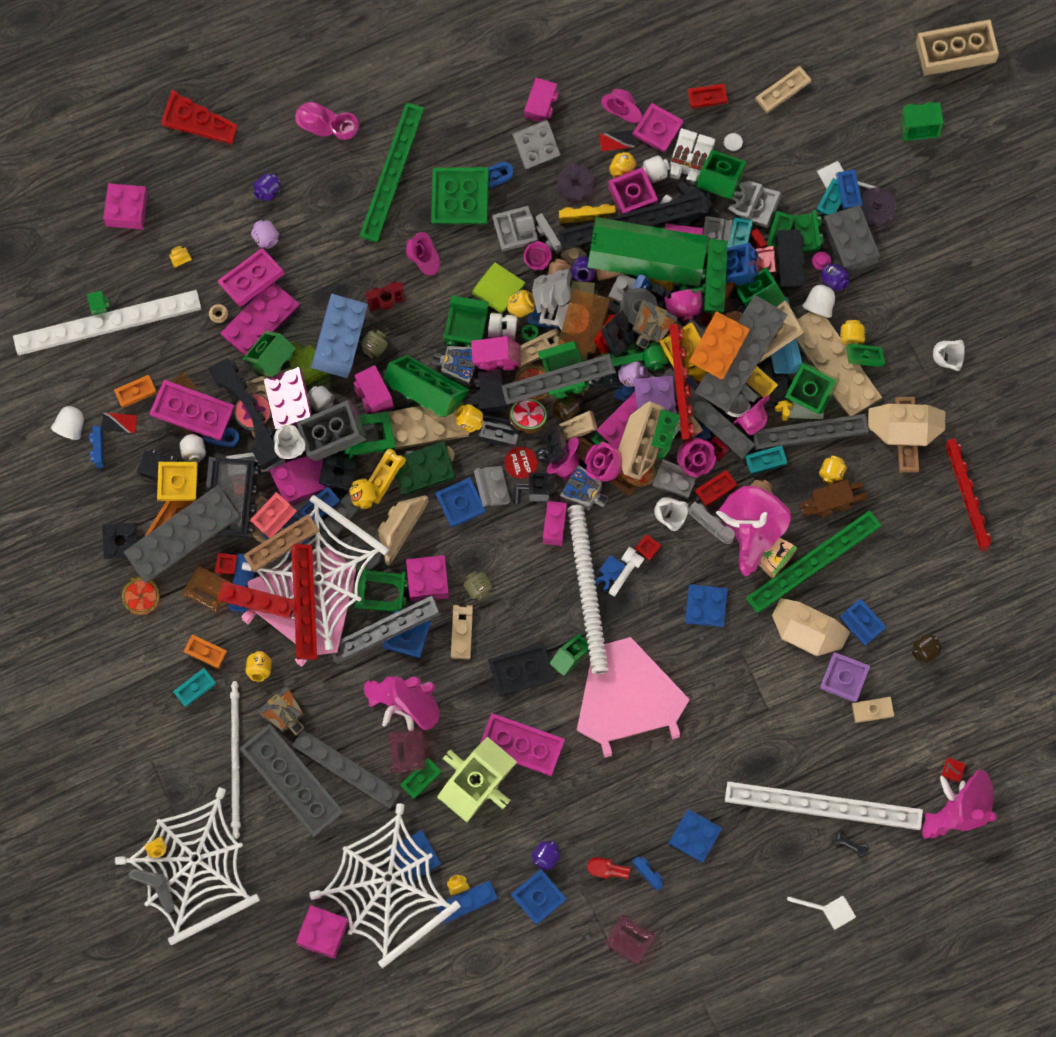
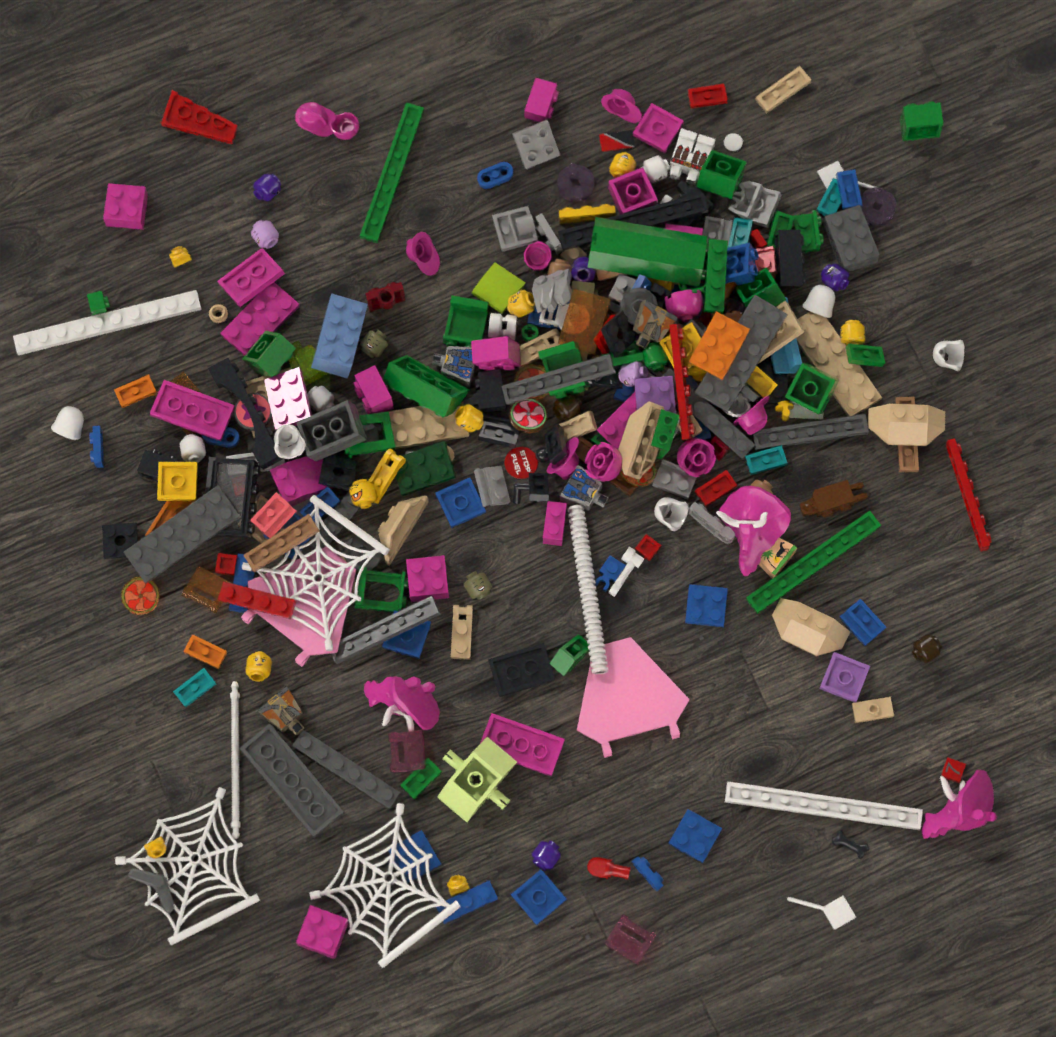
(119, 422): sticker -> none
(304, 602): red plate -> none
(460, 195): green plate -> none
(821, 260): dark pink plate -> none
(833, 470): yellow head -> none
(957, 47): tan brick -> none

